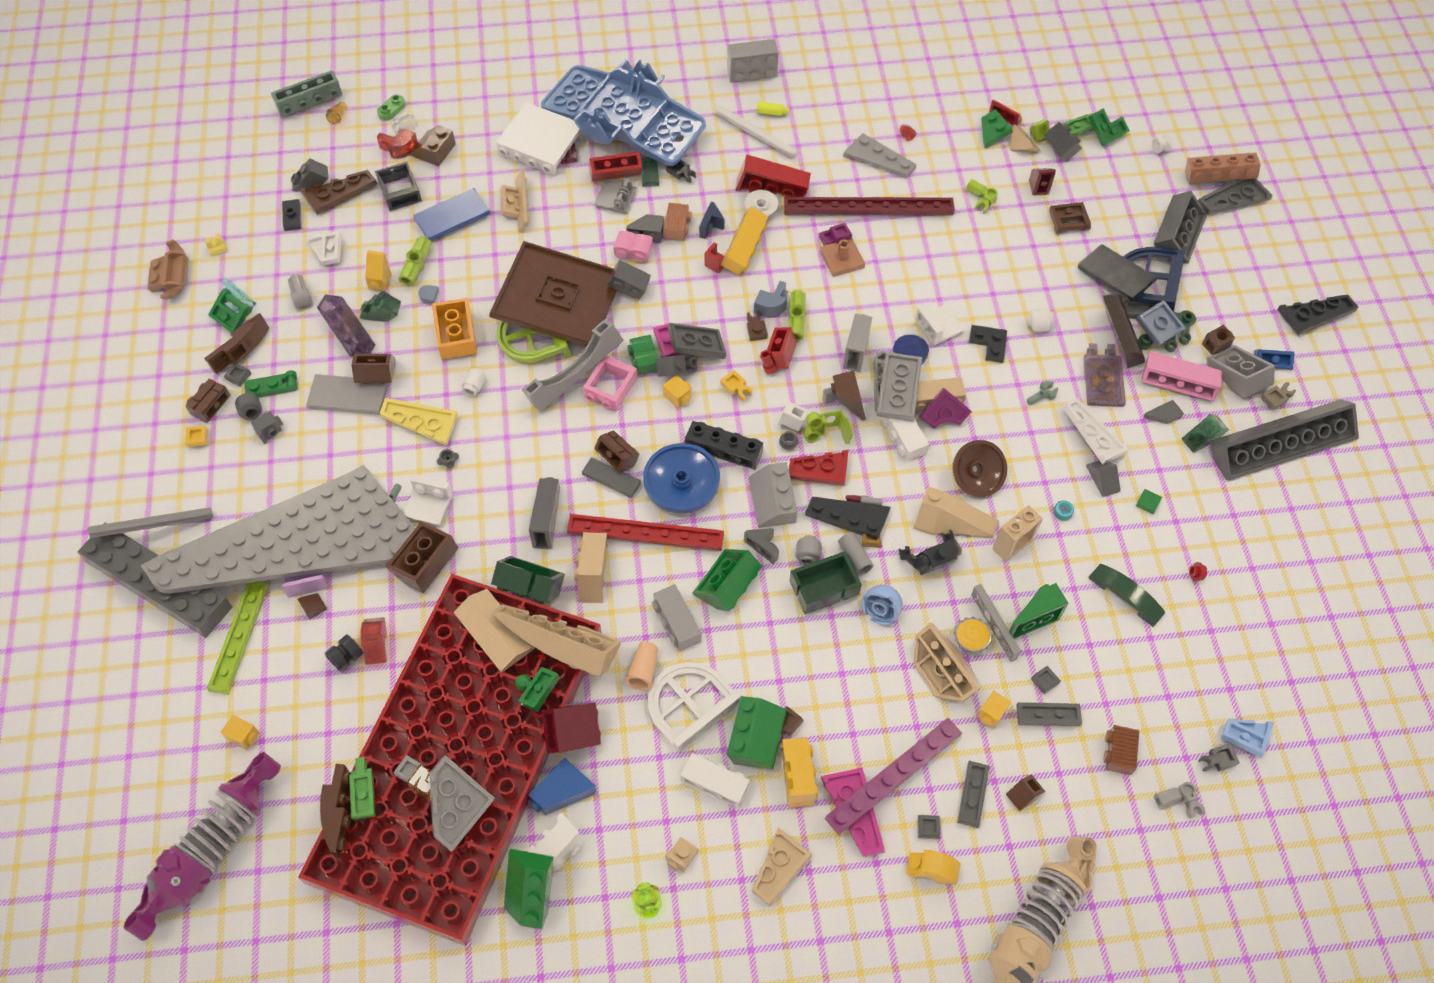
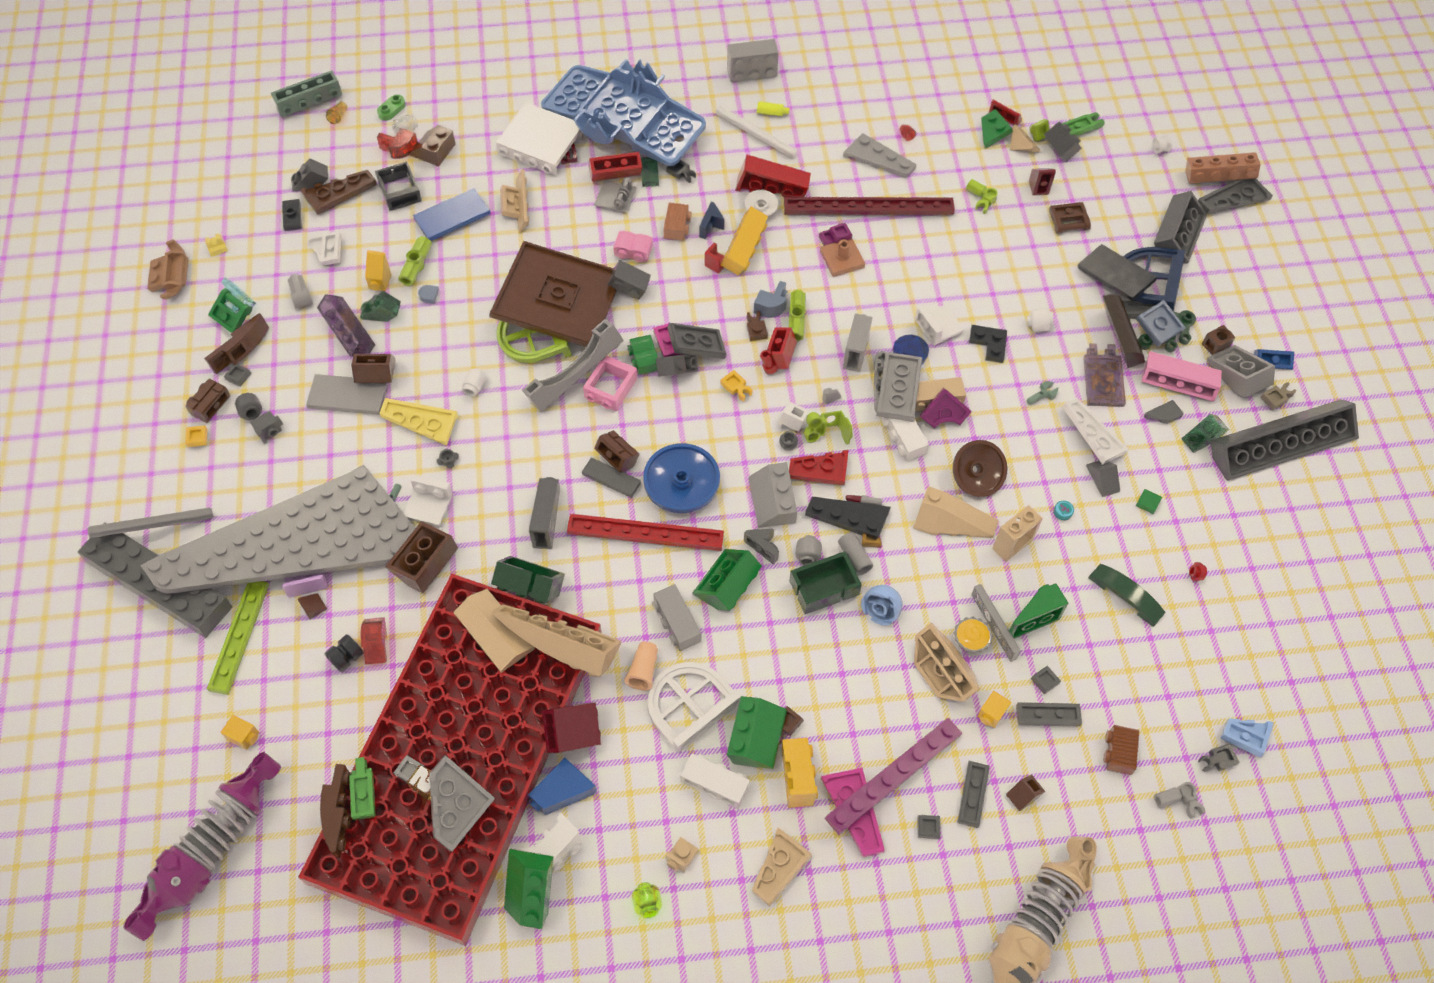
(272, 384): green plate -> none
(454, 328): light orange brick -> none
(537, 689): green plate -> none
(591, 567): tan wedge -> none
(648, 225): dark grey slope -> none
(677, 391): yellow brick -> none
(725, 444): black brick -> none
(848, 393): reddish brown slope -> none
(933, 557): black torso -> none
(934, 865): yellow brick -> none
(1106, 130): green plate -> none
(1311, 315): black wing -> none

